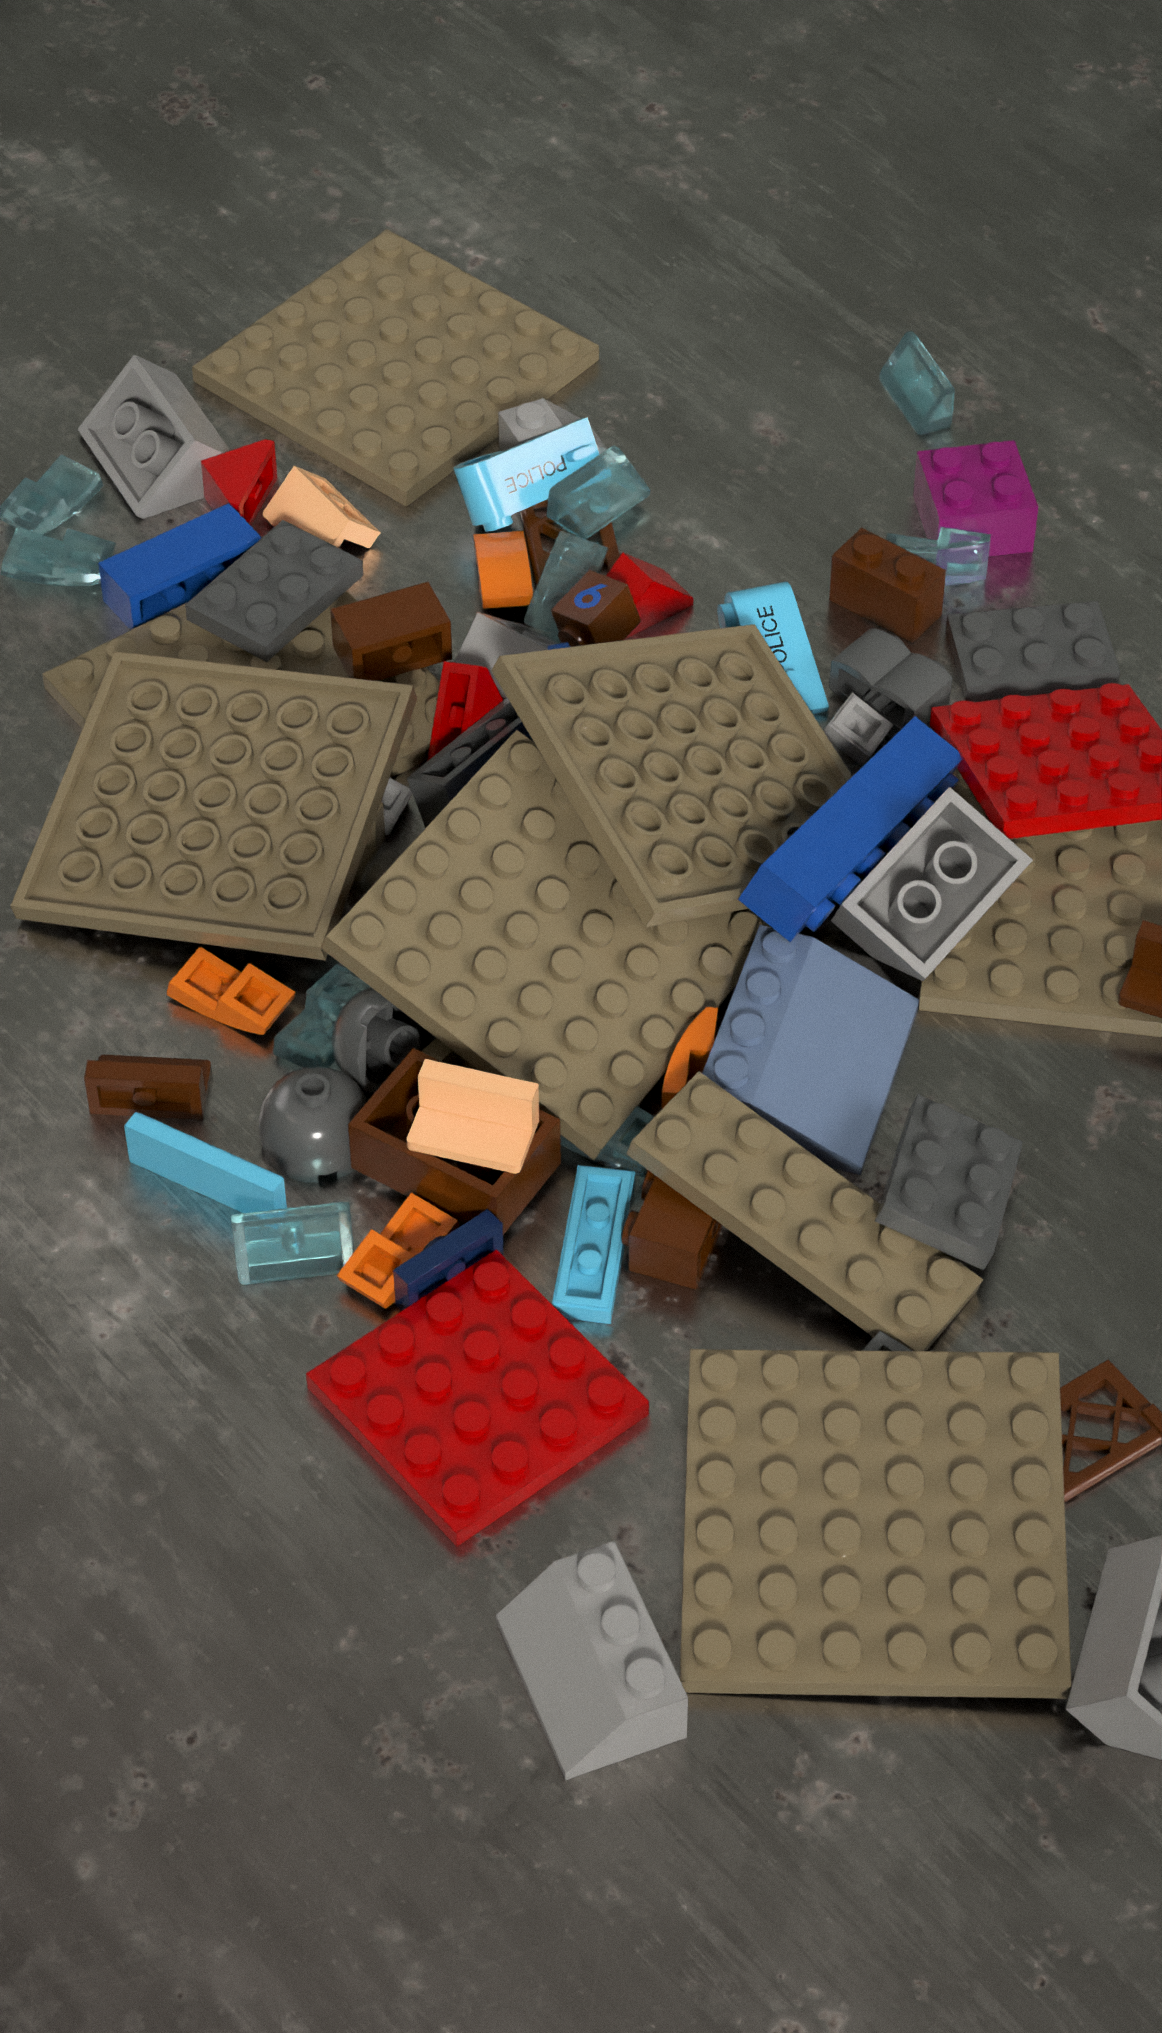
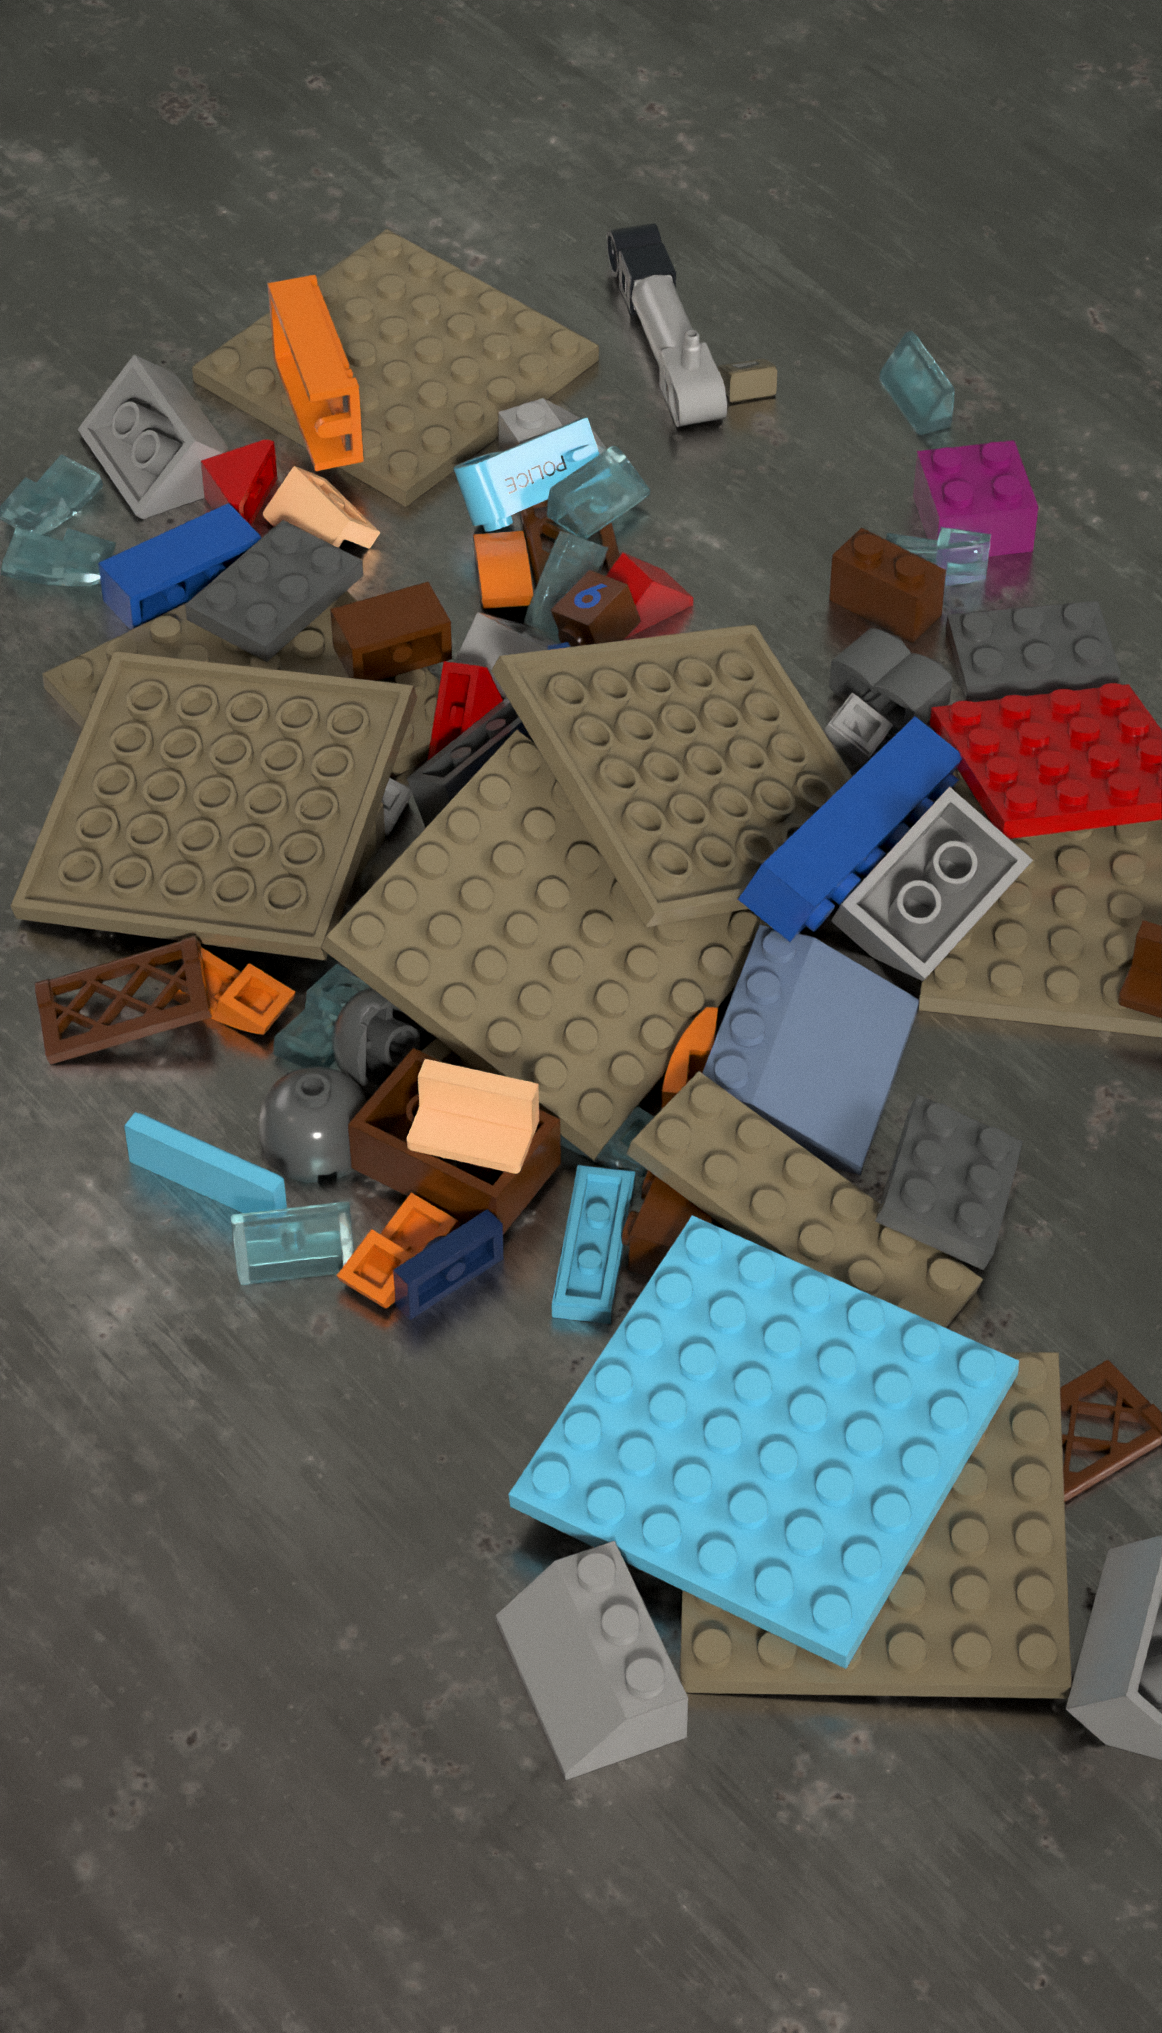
(148, 1086): reddish brown panel -> none
(156, 1019): none -> reddish brown window
(315, 373): none -> orange door
(477, 1396): red plate -> none
(648, 286): none -> light grey piece
(749, 379): none -> dark tan slope
(766, 1439): none -> medium azure plate
(780, 623): medium azure door -> none

